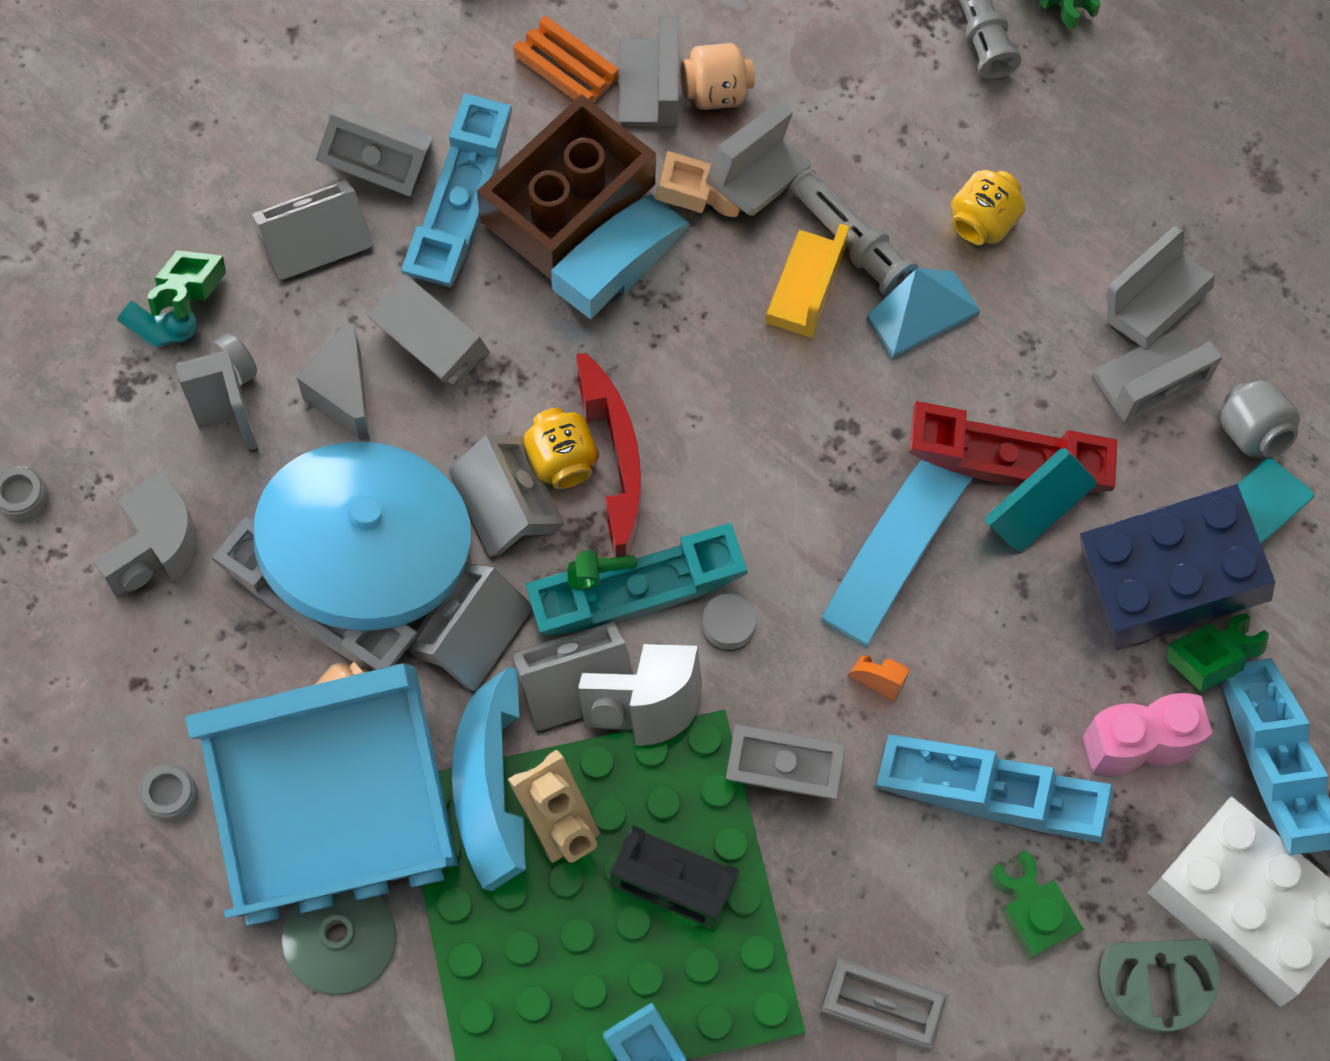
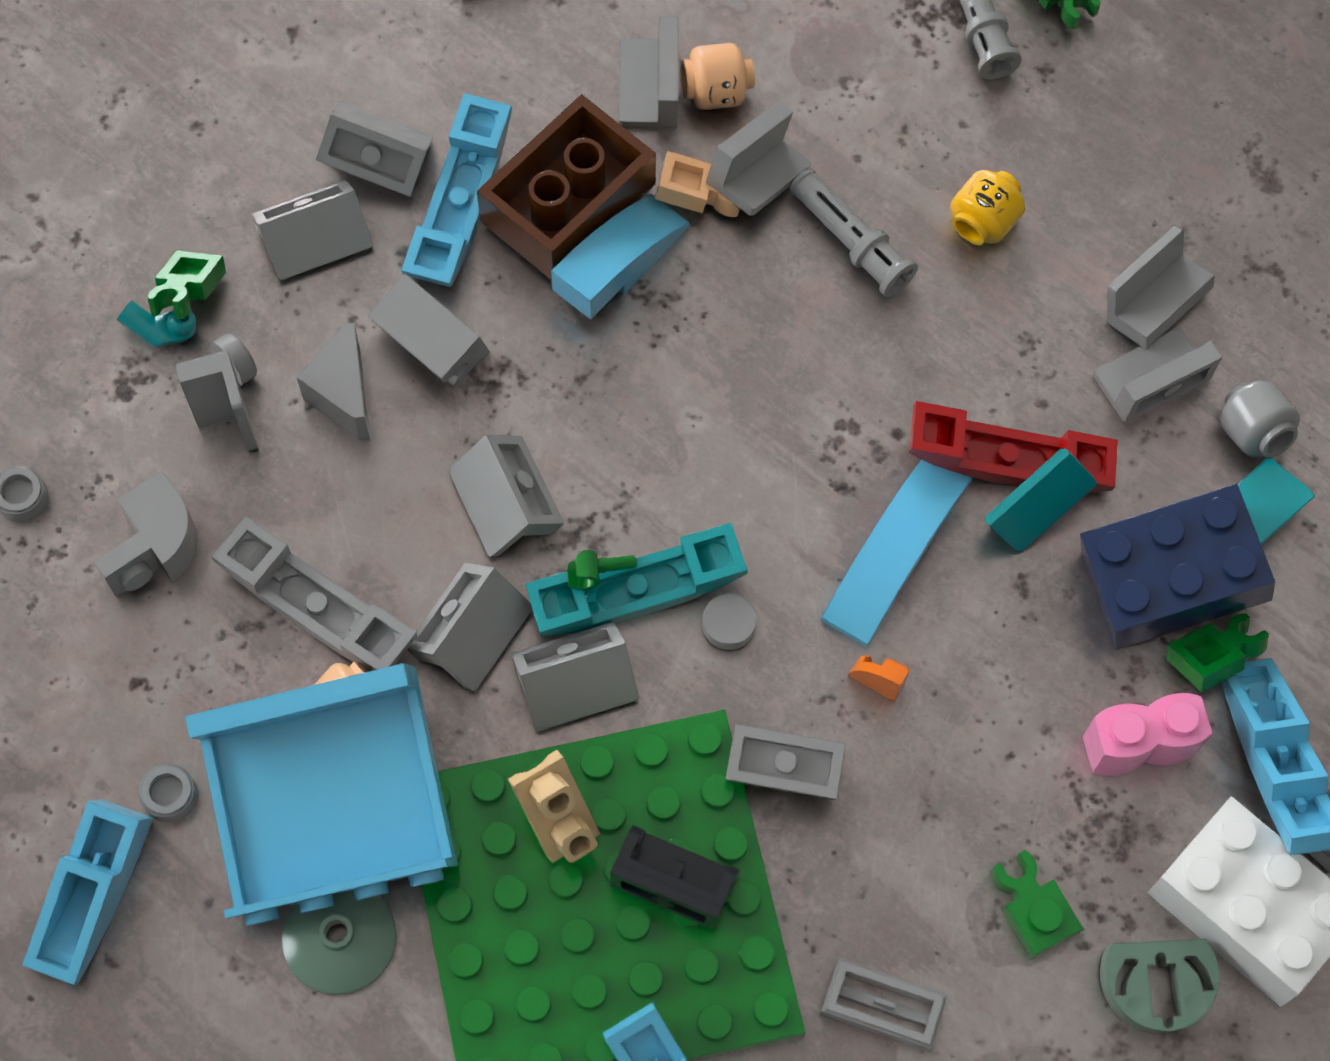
(86, 890): none -> medium azure slope
(361, 536): medium azure dish -> none
(488, 833): medium azure slope -> none
(549, 29): orange tile -> none
(560, 448): yellow head -> none
(600, 403): red slope -> none
(652, 703): light grey brick -> none
(807, 281): yellow panel -> none
(921, 309): medium azure slope -> none
(995, 788): medium azure slope -> none

